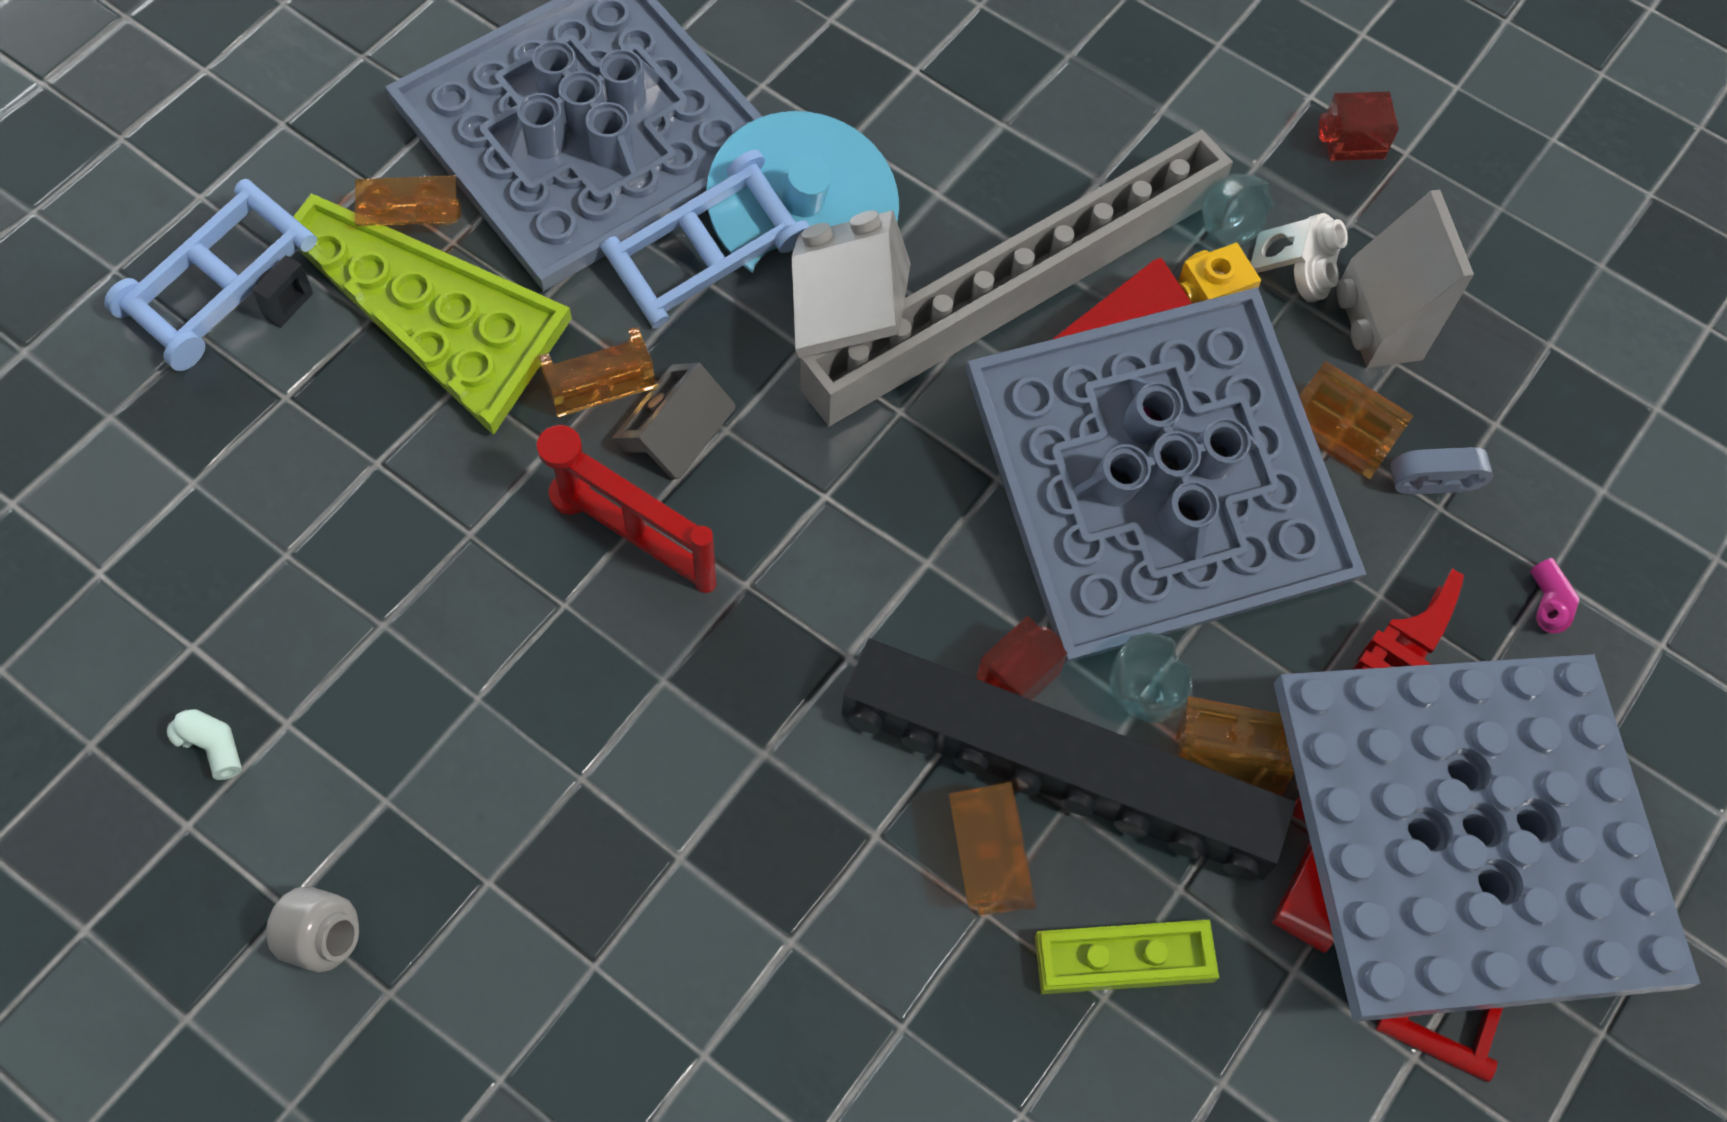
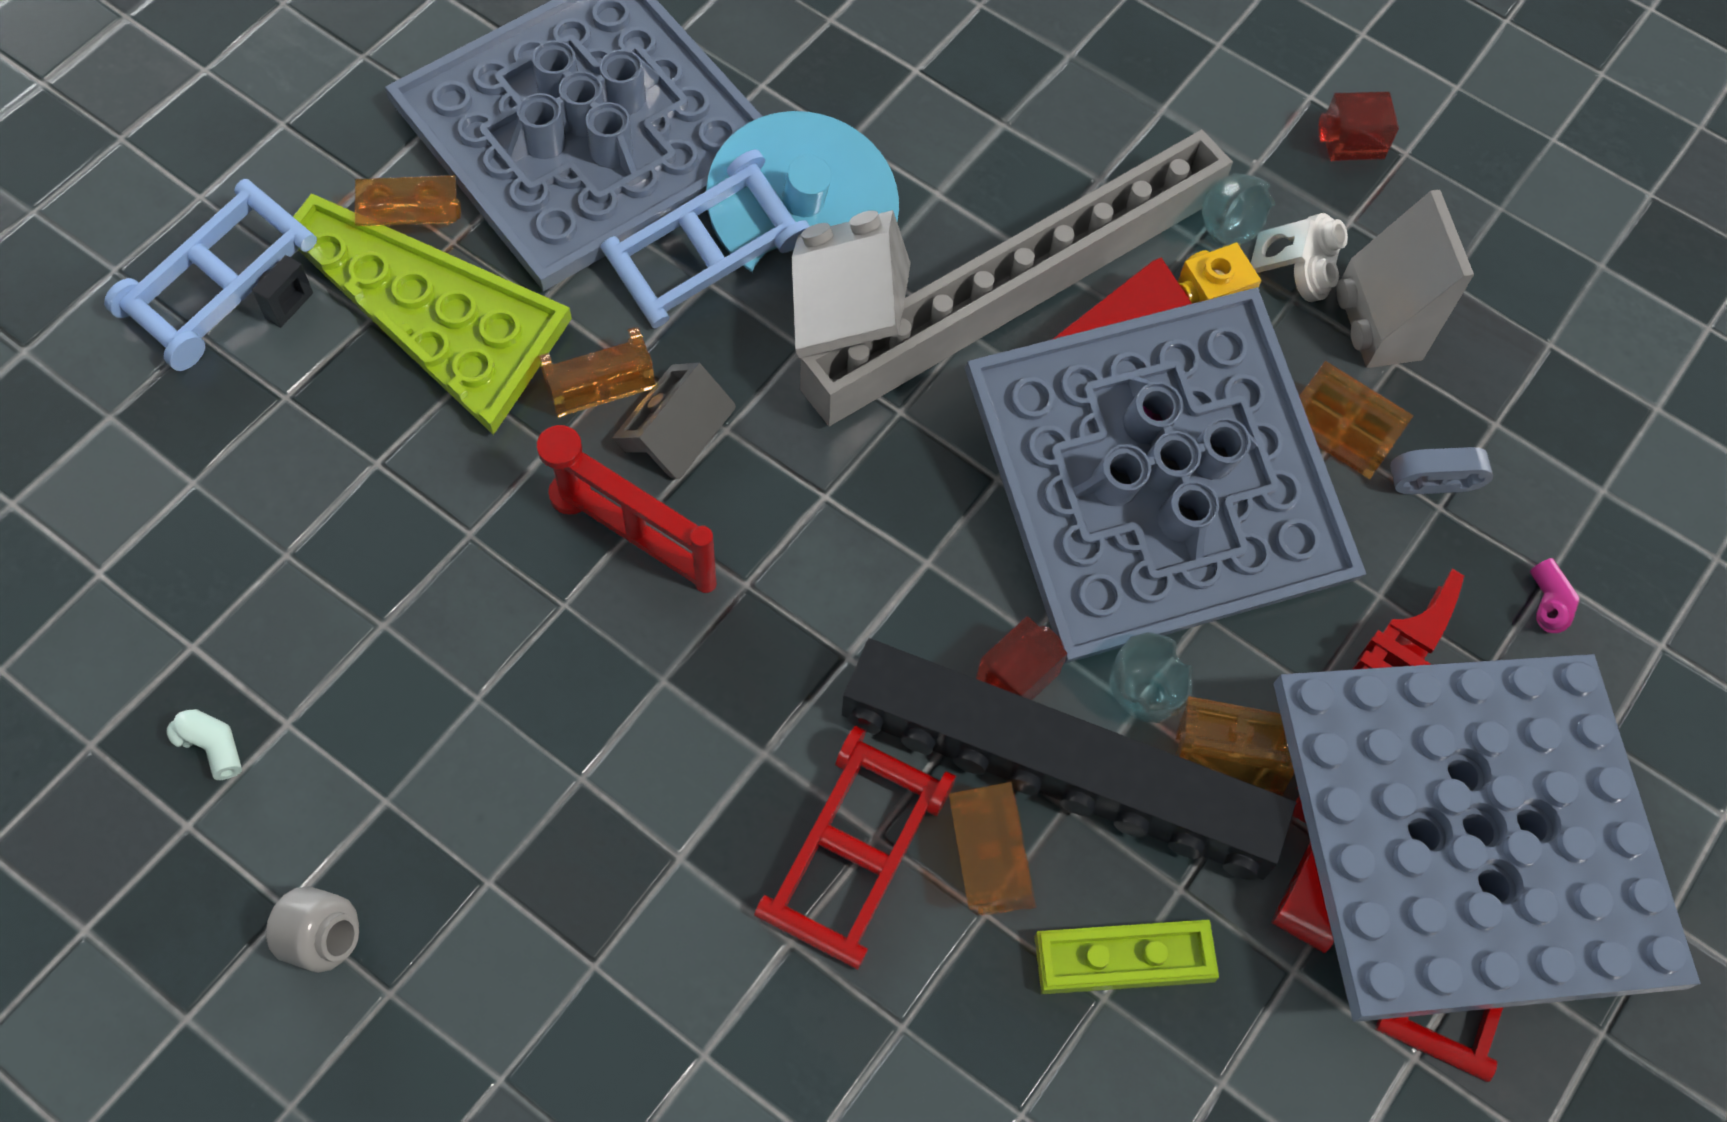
(850, 759): none -> red piece

